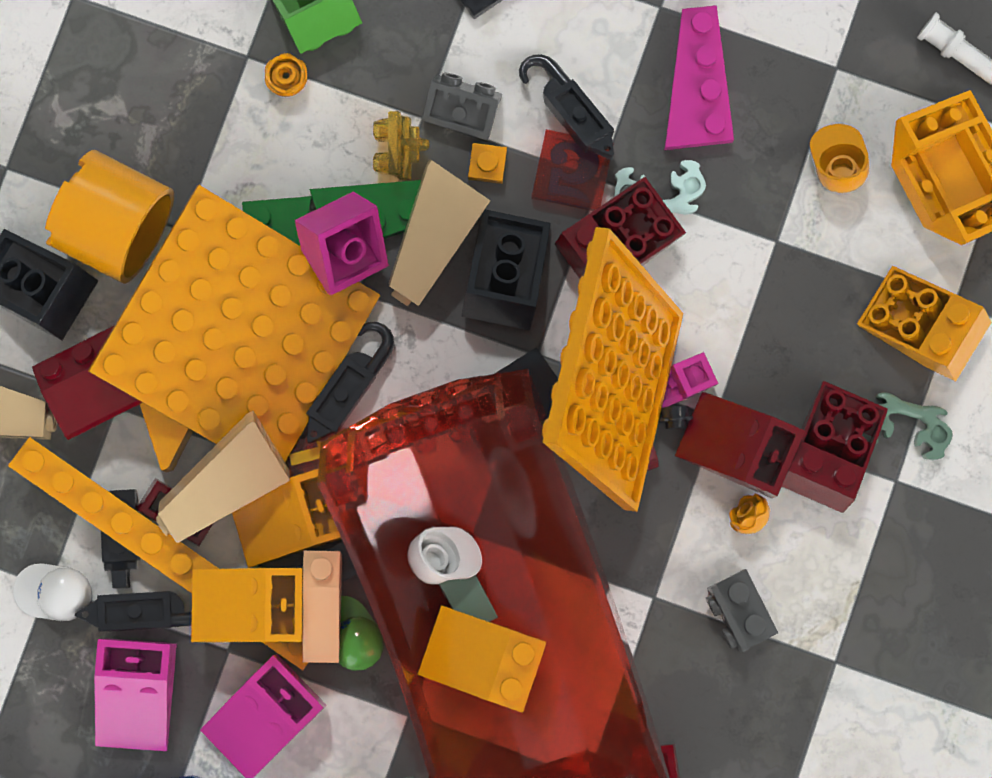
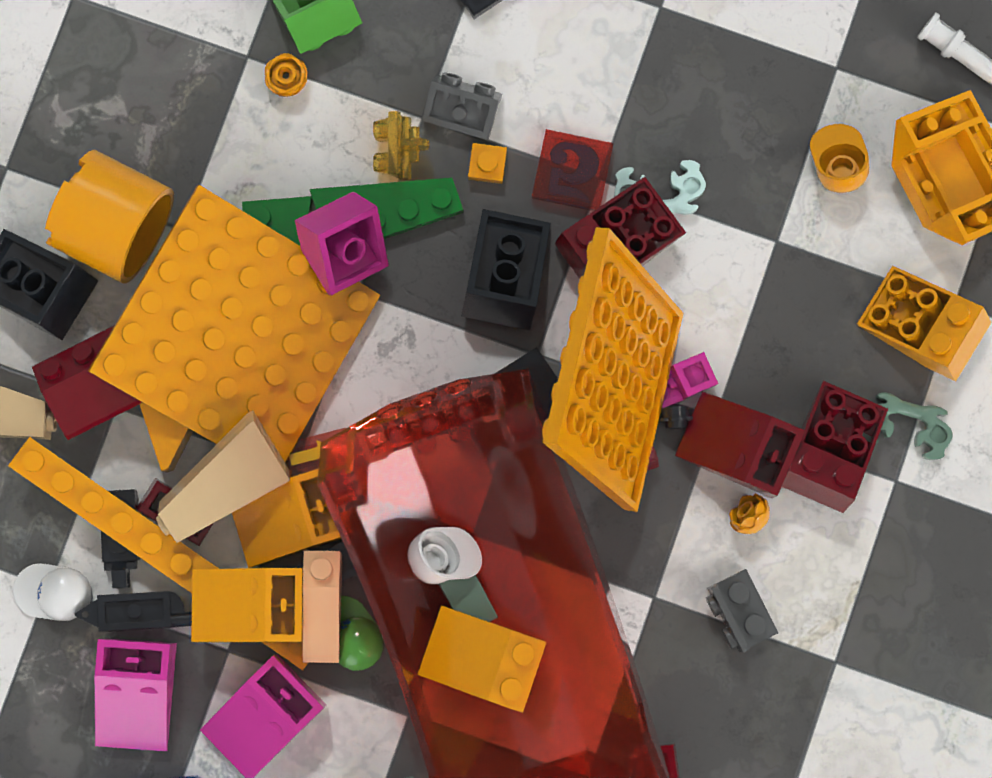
(348, 385): black plate -> none
(436, 228): tan slope -> none
(572, 107): black plate -> none
(699, 86): dark pink wing -> none

